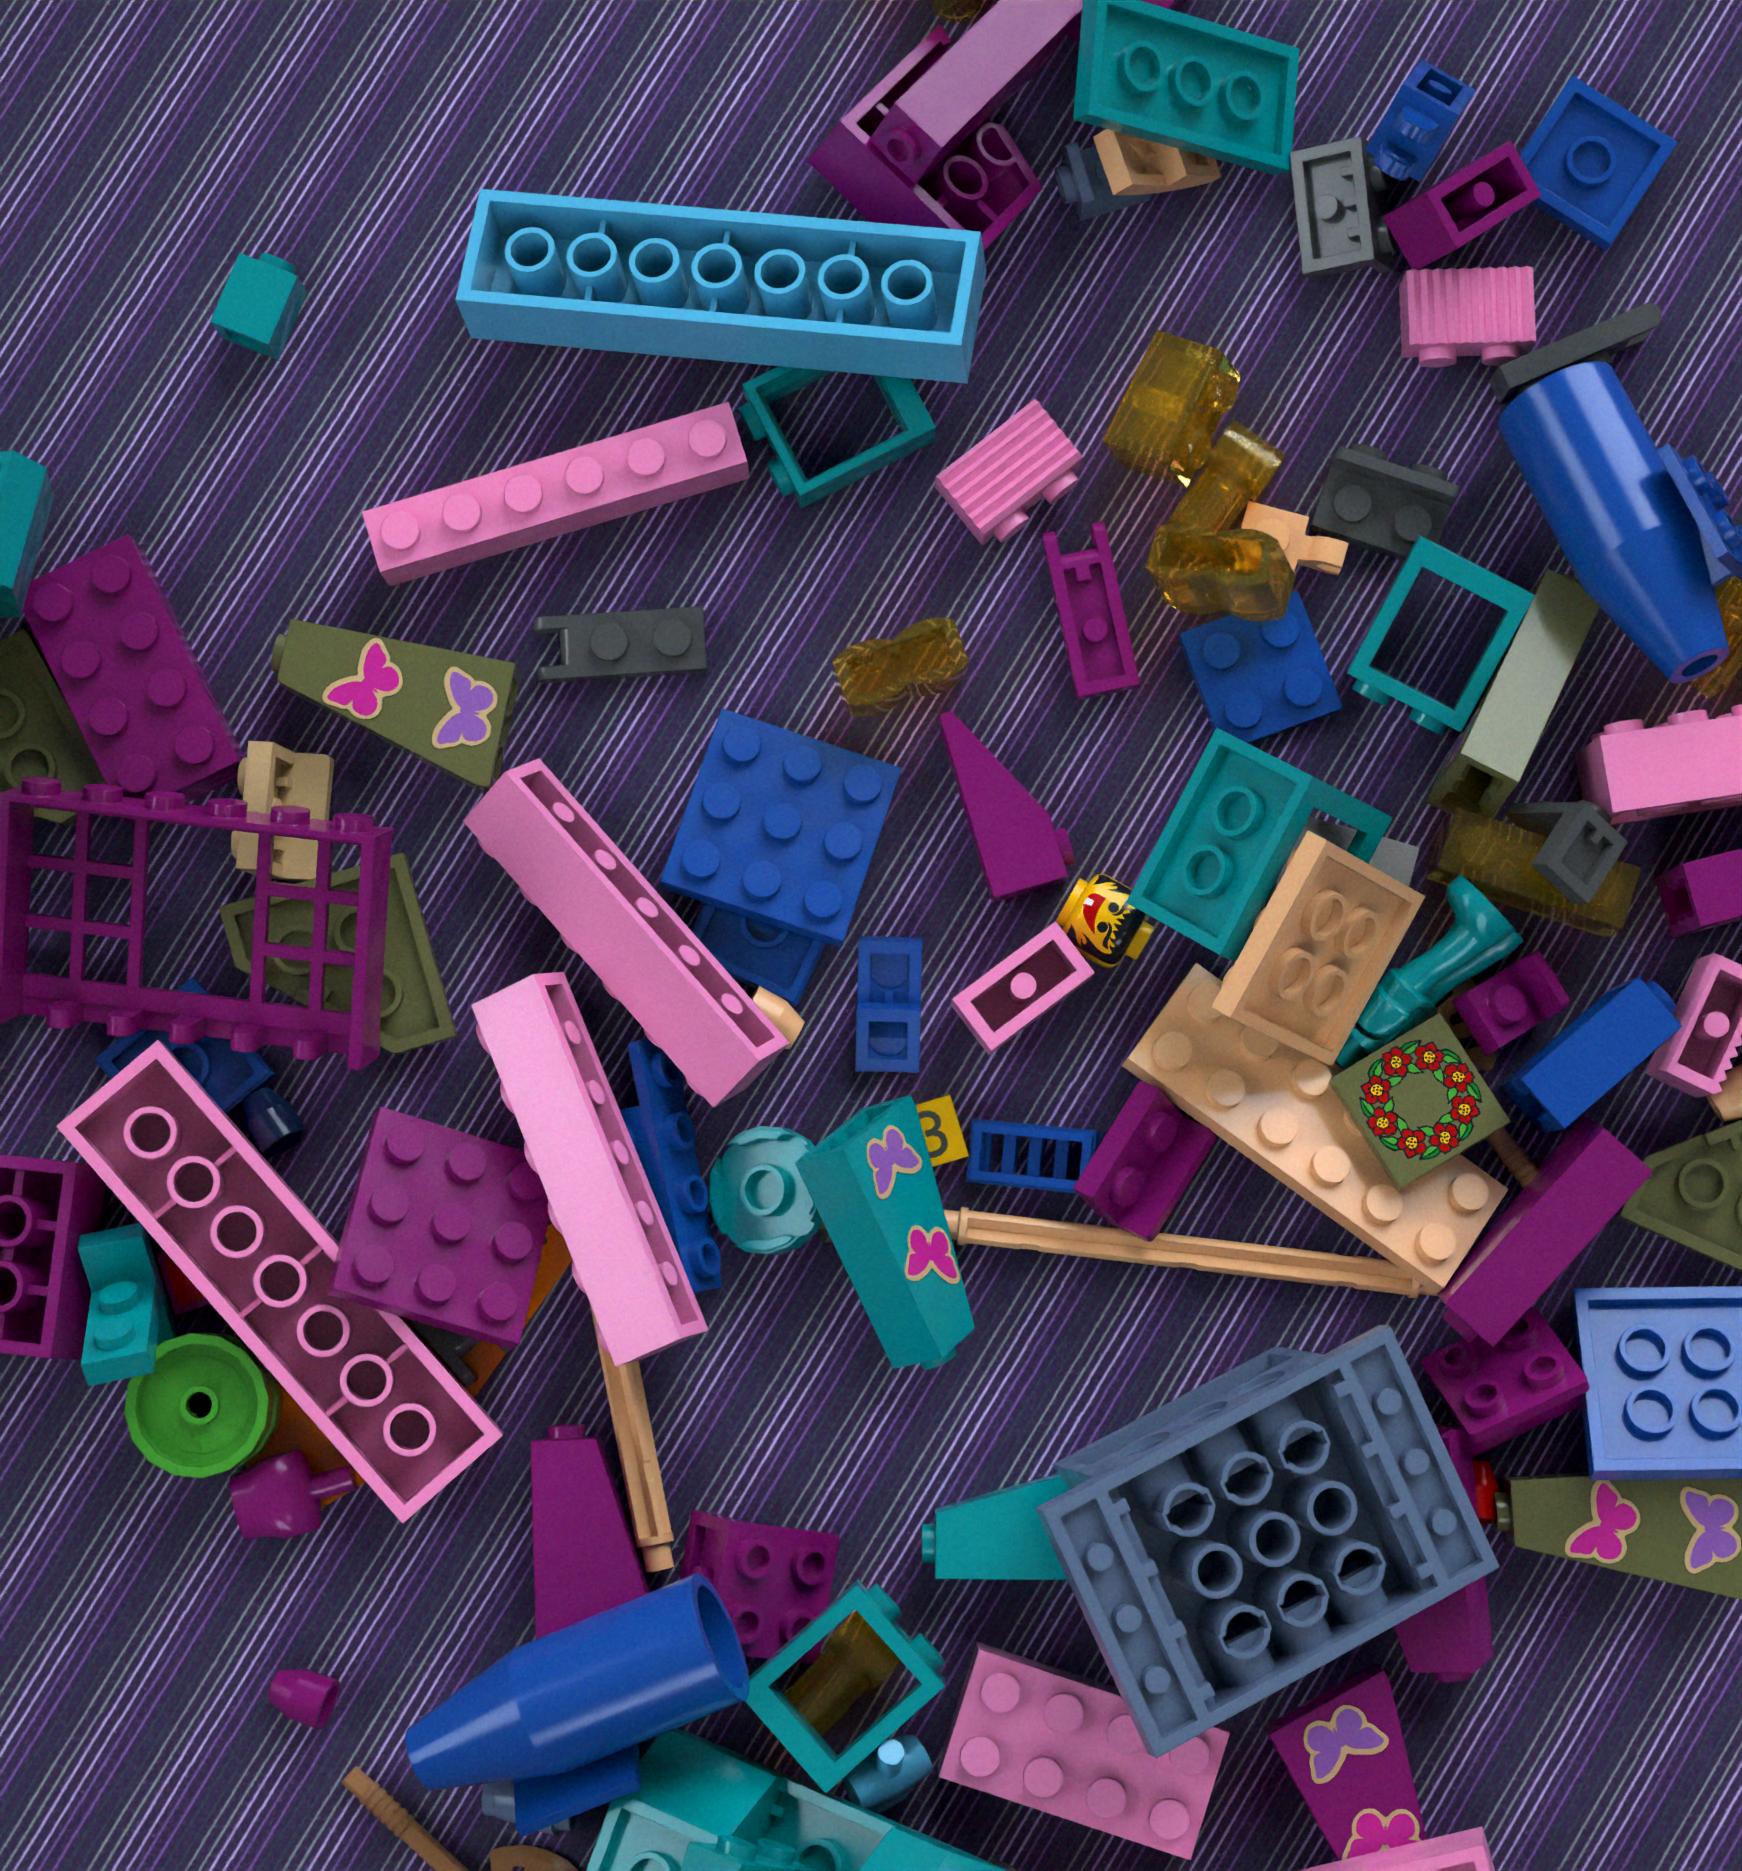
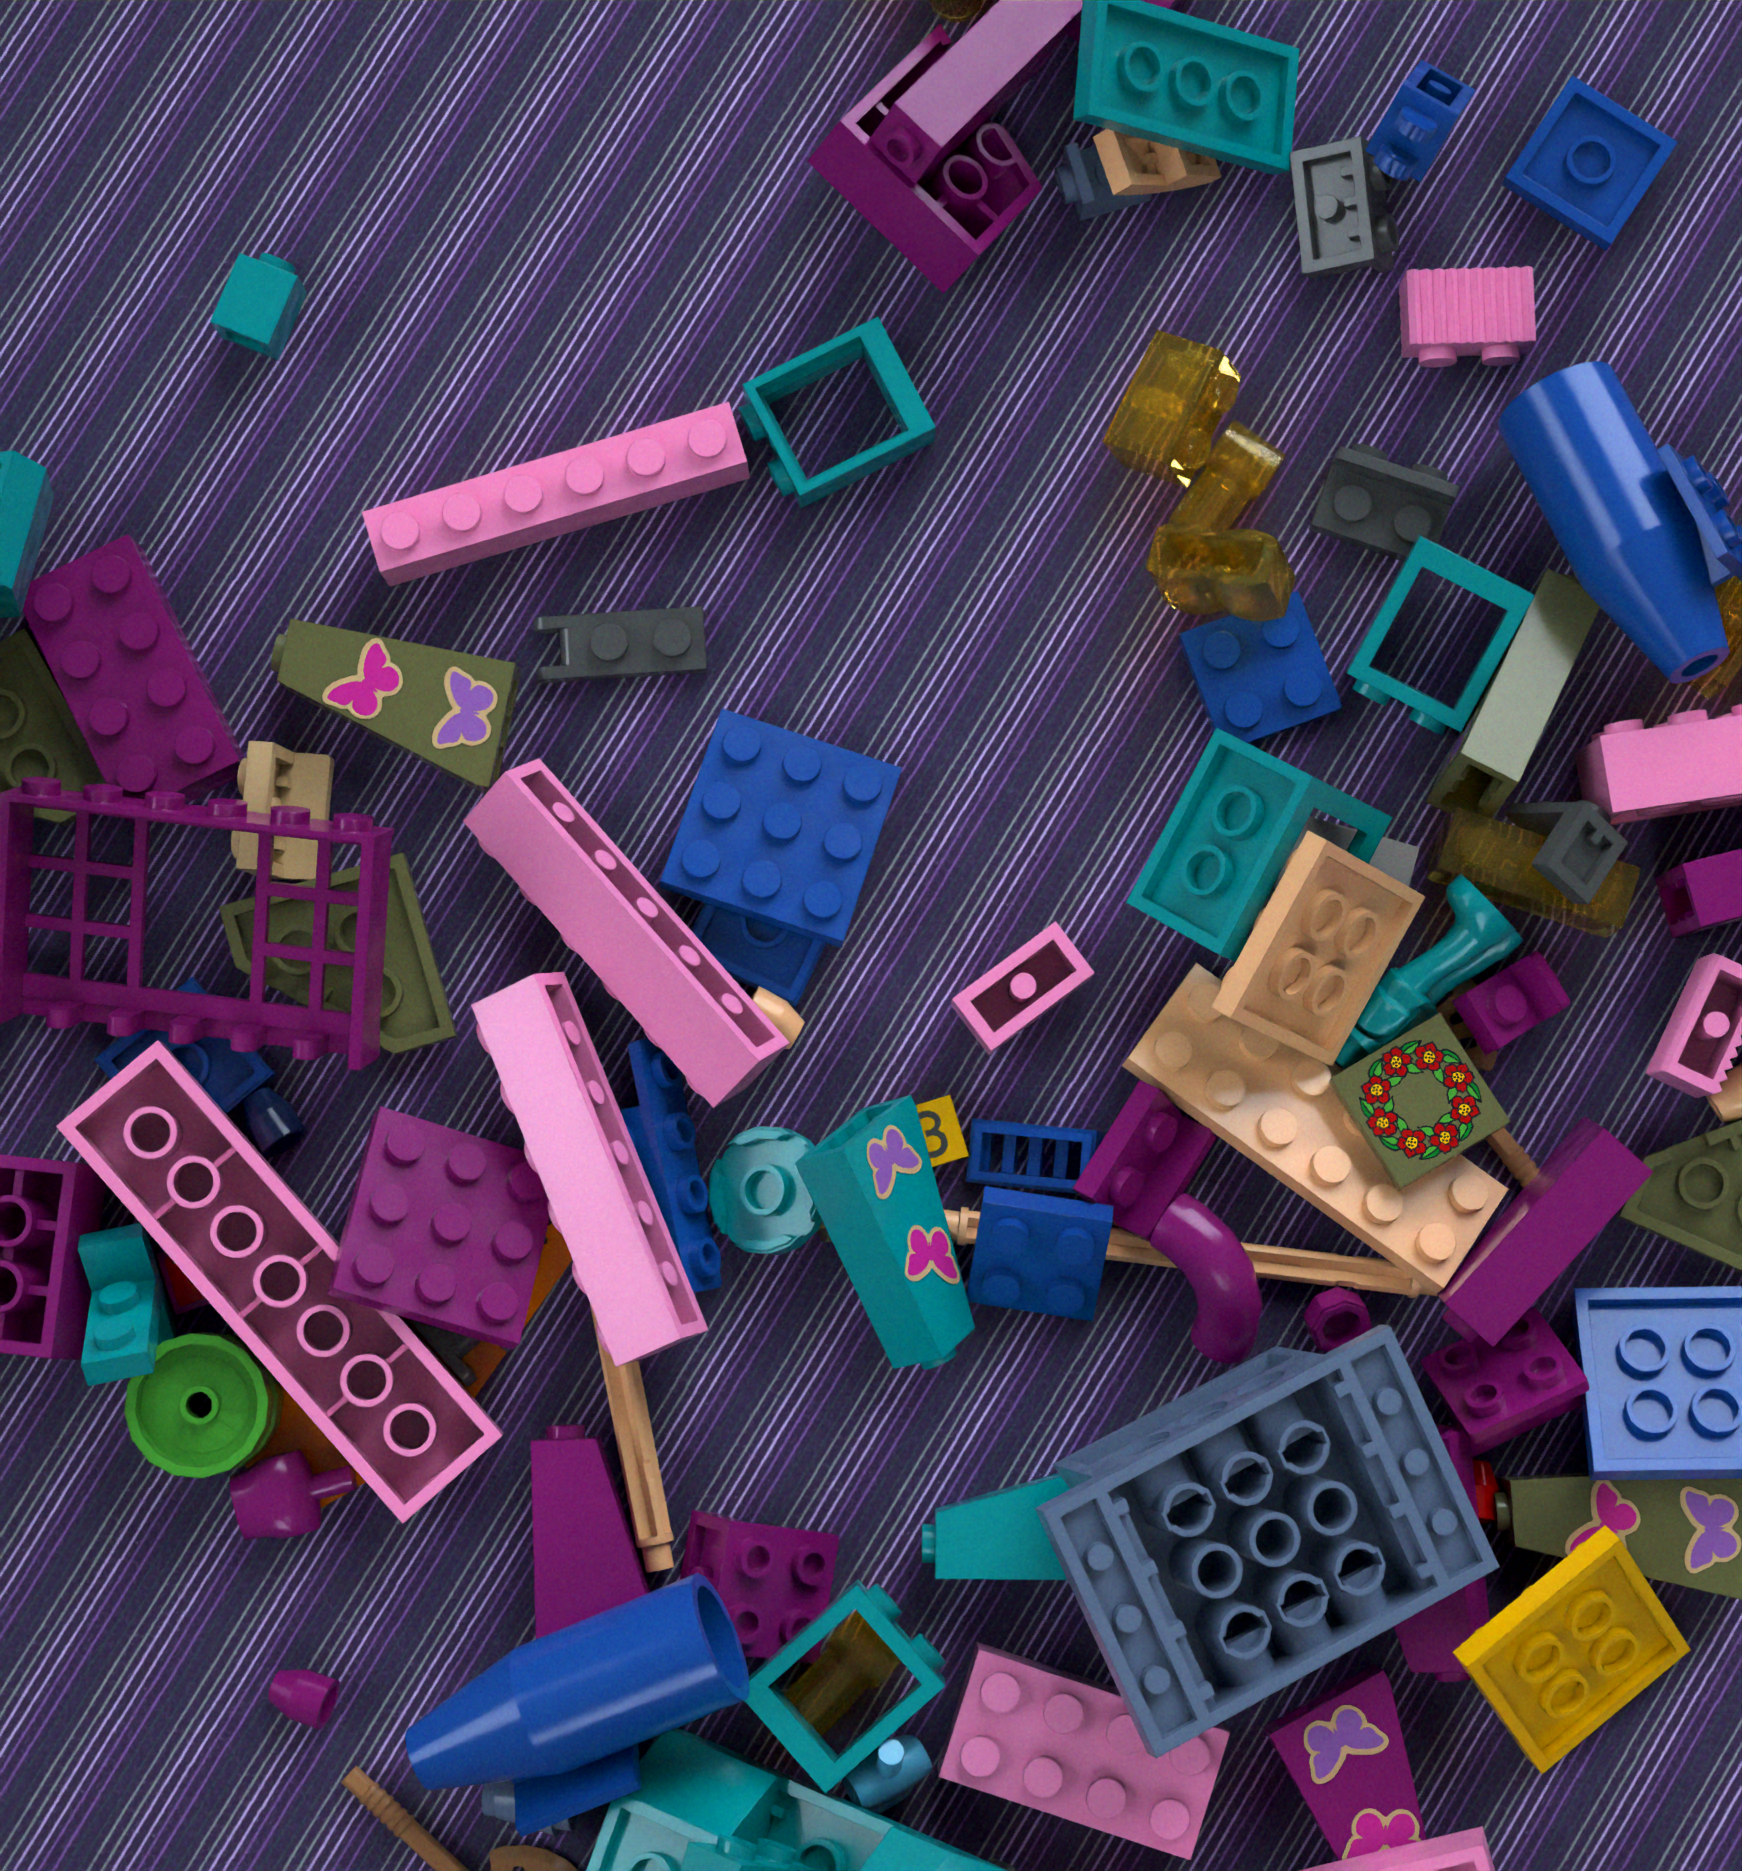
(723, 285): medium azure brick -> none
(888, 1004): blue slope -> none
(916, 663): clear yellow brick -> none
(1007, 825): magenta slope -> none
(1010, 474): bright pink brick -> none
(1039, 1253): none -> blue plate
(1091, 616): magenta hinge -> none
(1102, 921): head -> none
(1218, 1273): none -> magenta cylinder
(1289, 529): light nougat plate -> none
(1336, 1318): none -> magenta tile
(1462, 206): magenta brick -> none
(1572, 1649): none -> yellow plate
(1588, 345): dark grey hinge -> none
(1592, 1054): blue window -> none

